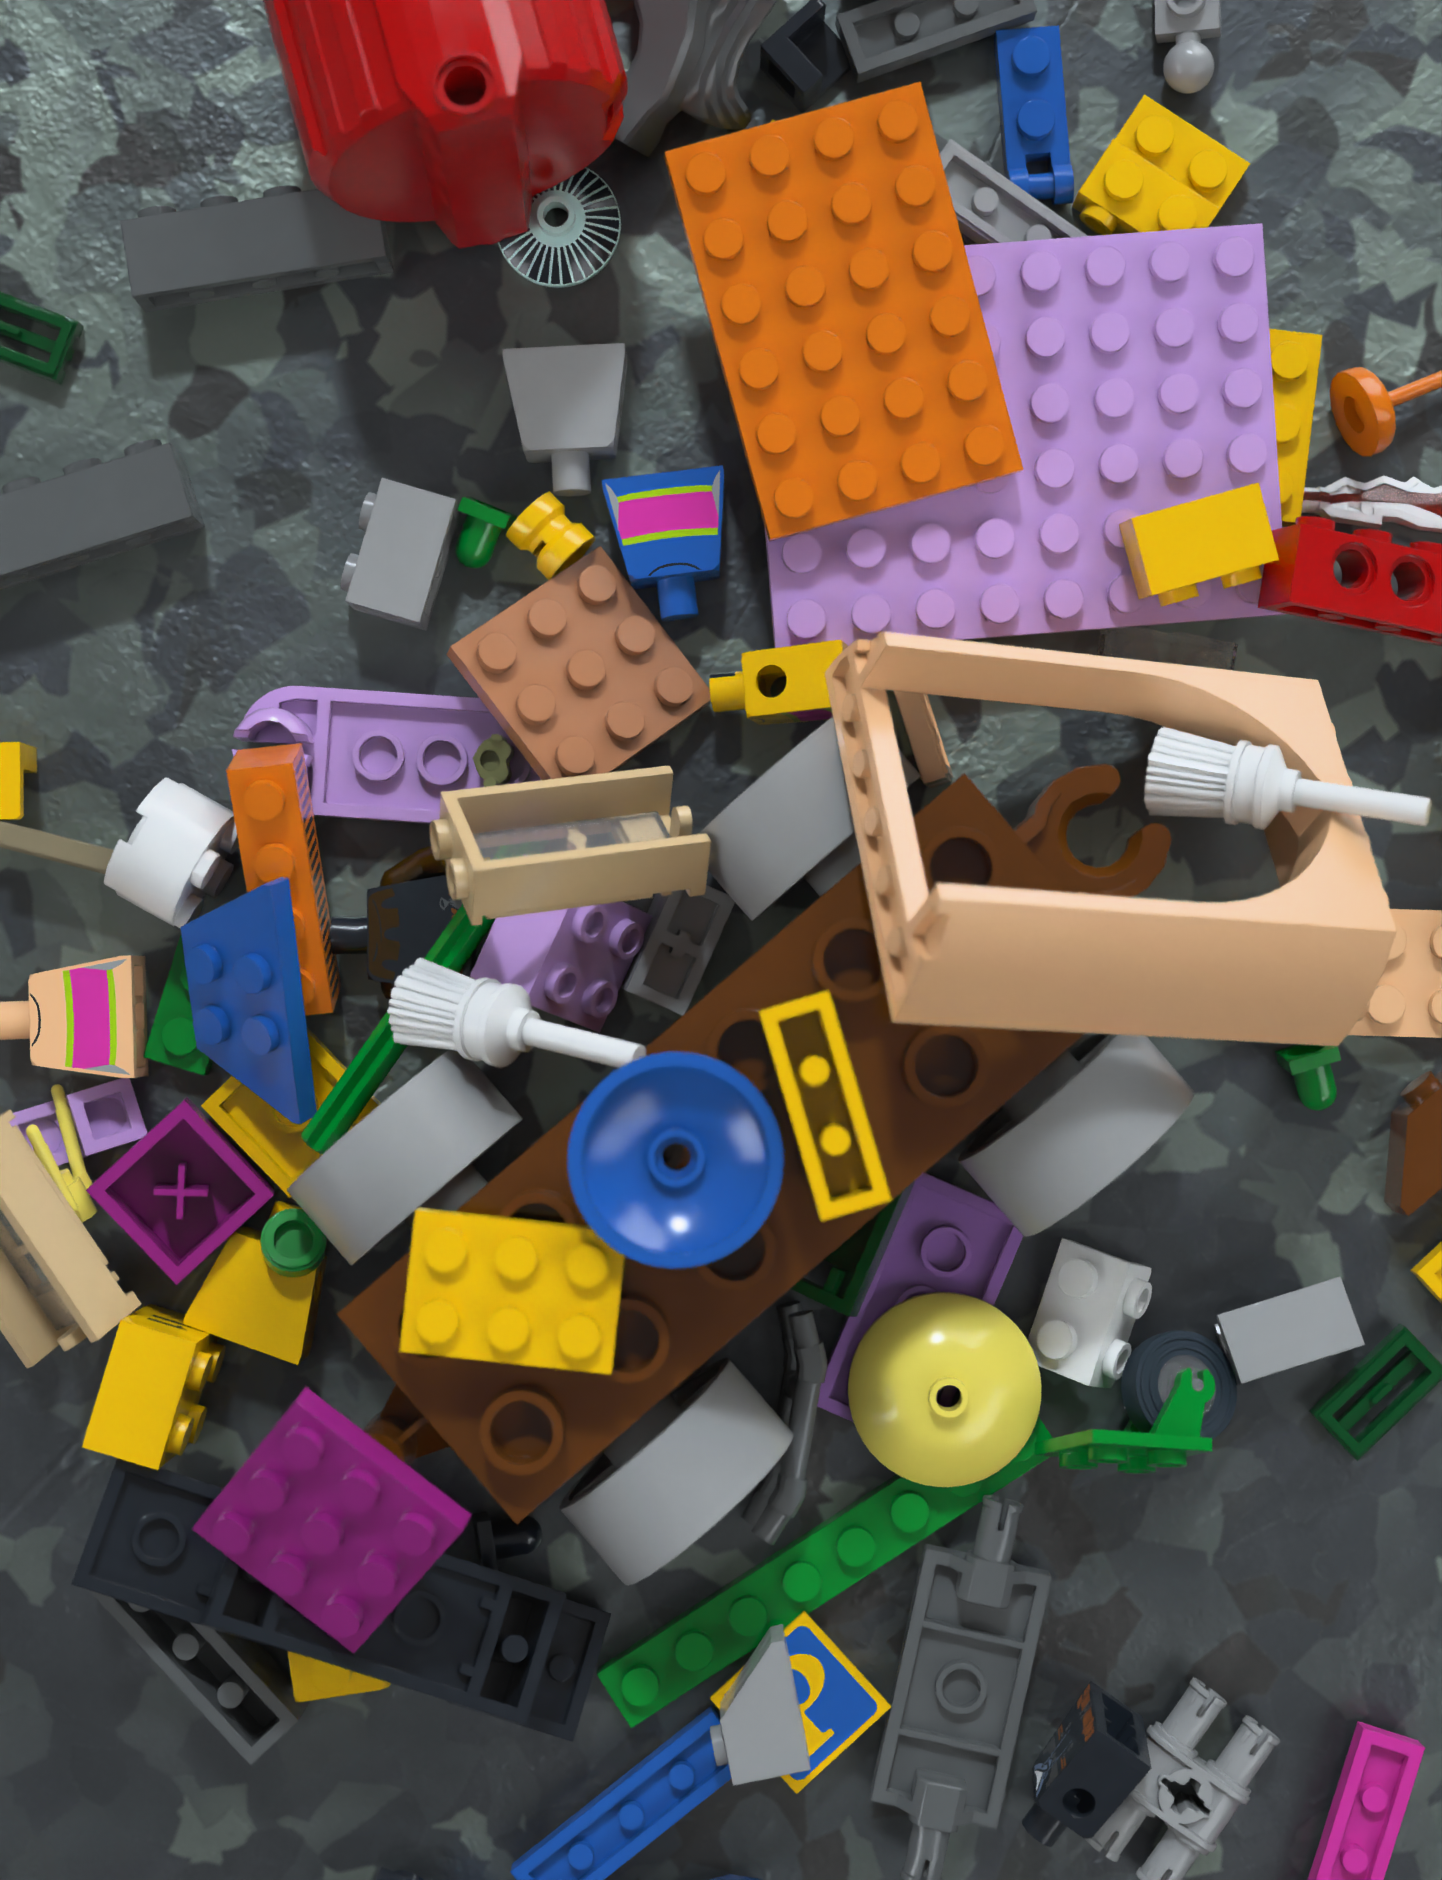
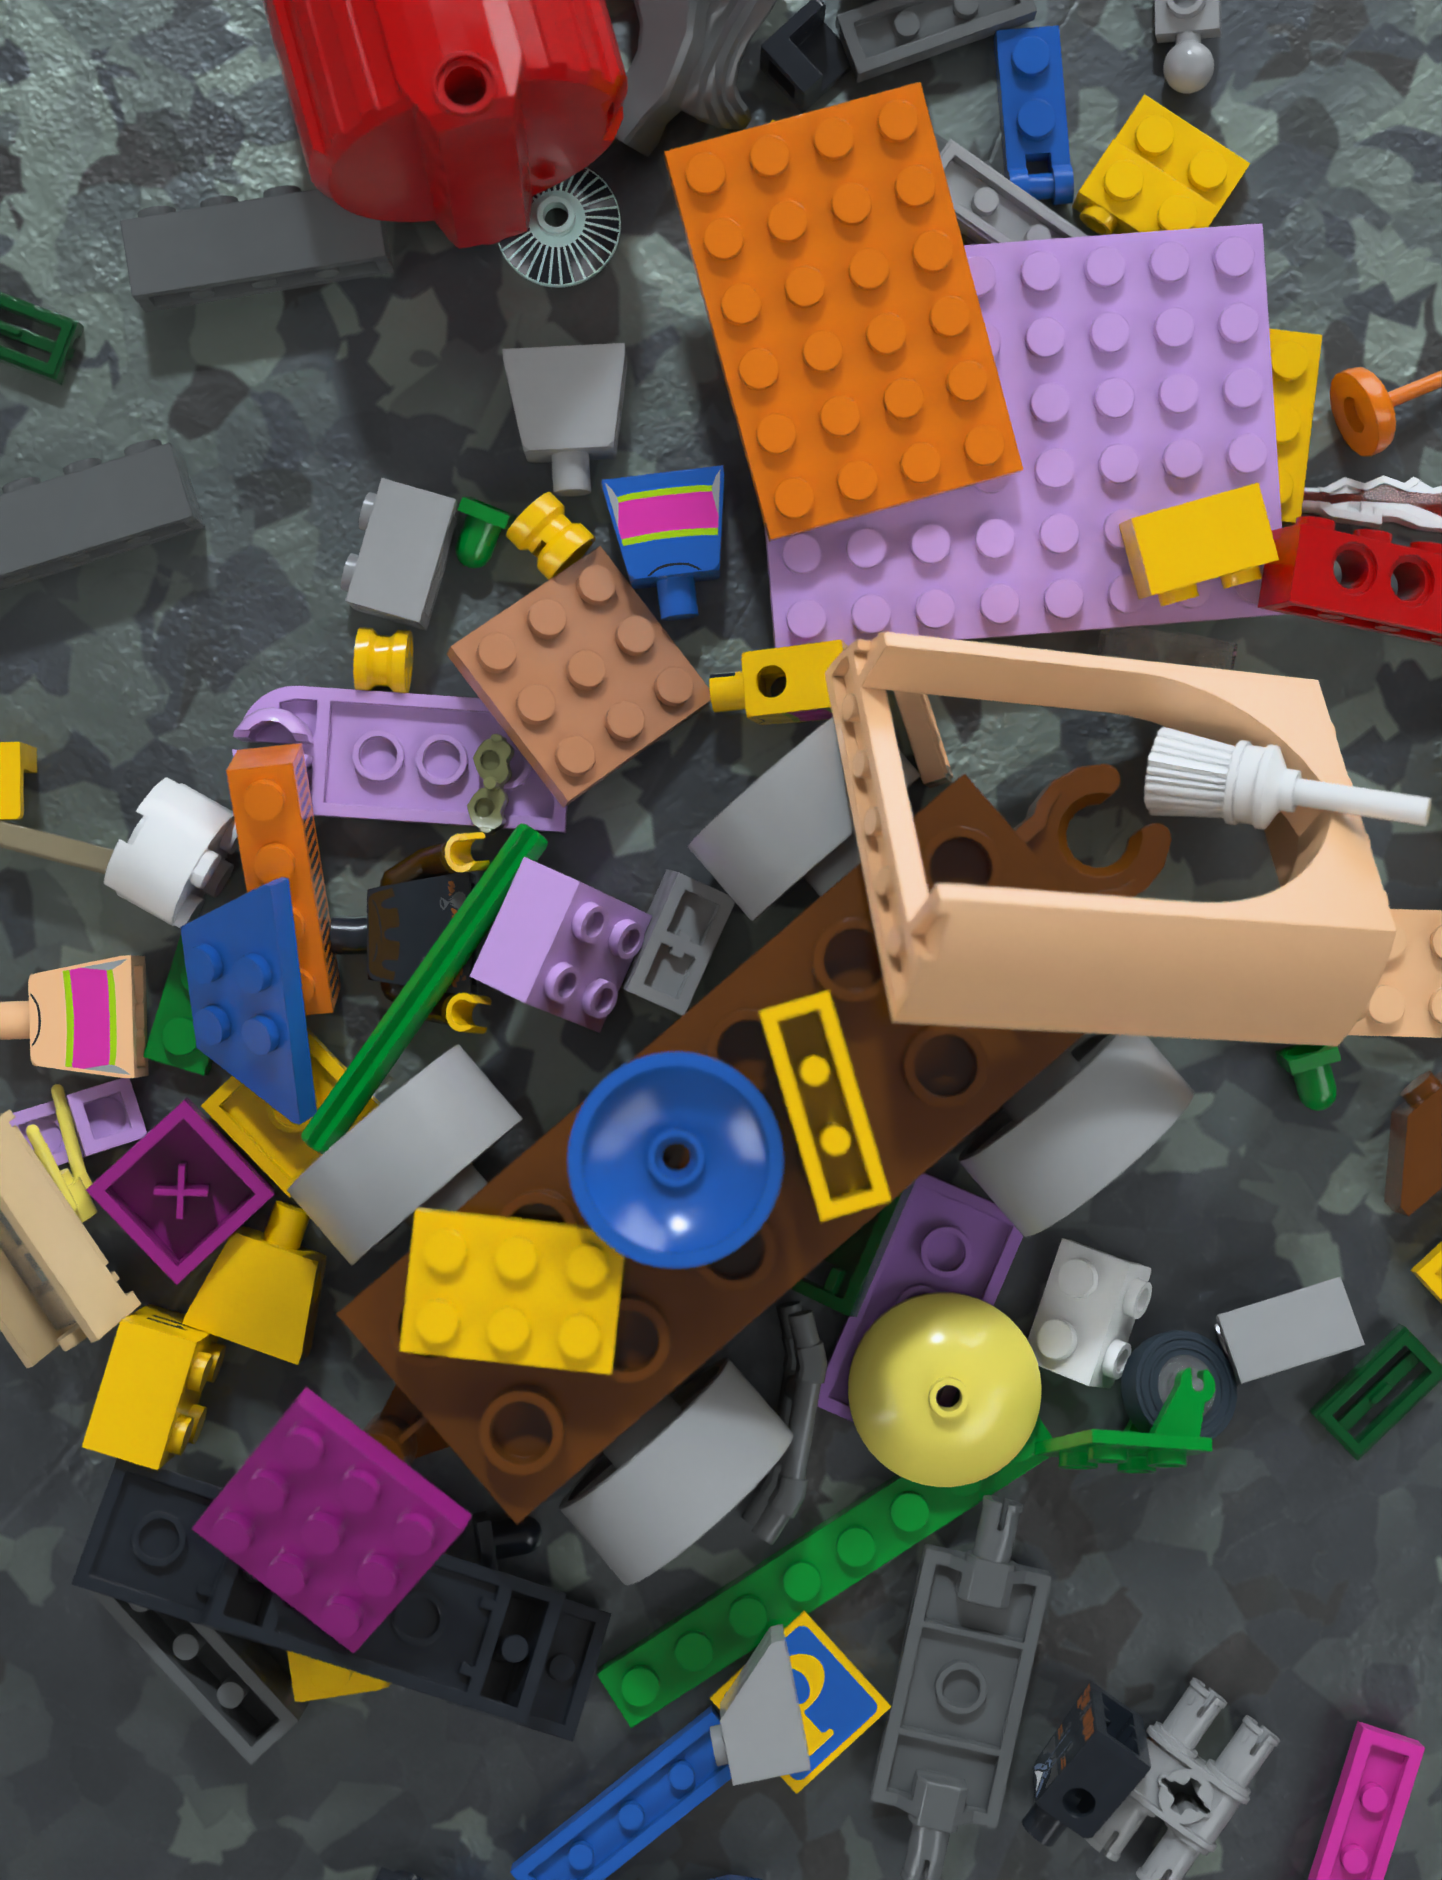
(292, 1243): green tile -> none
(383, 660): none -> yellow wheel
(487, 1020): white piece -> none
(567, 843): tan door -> none

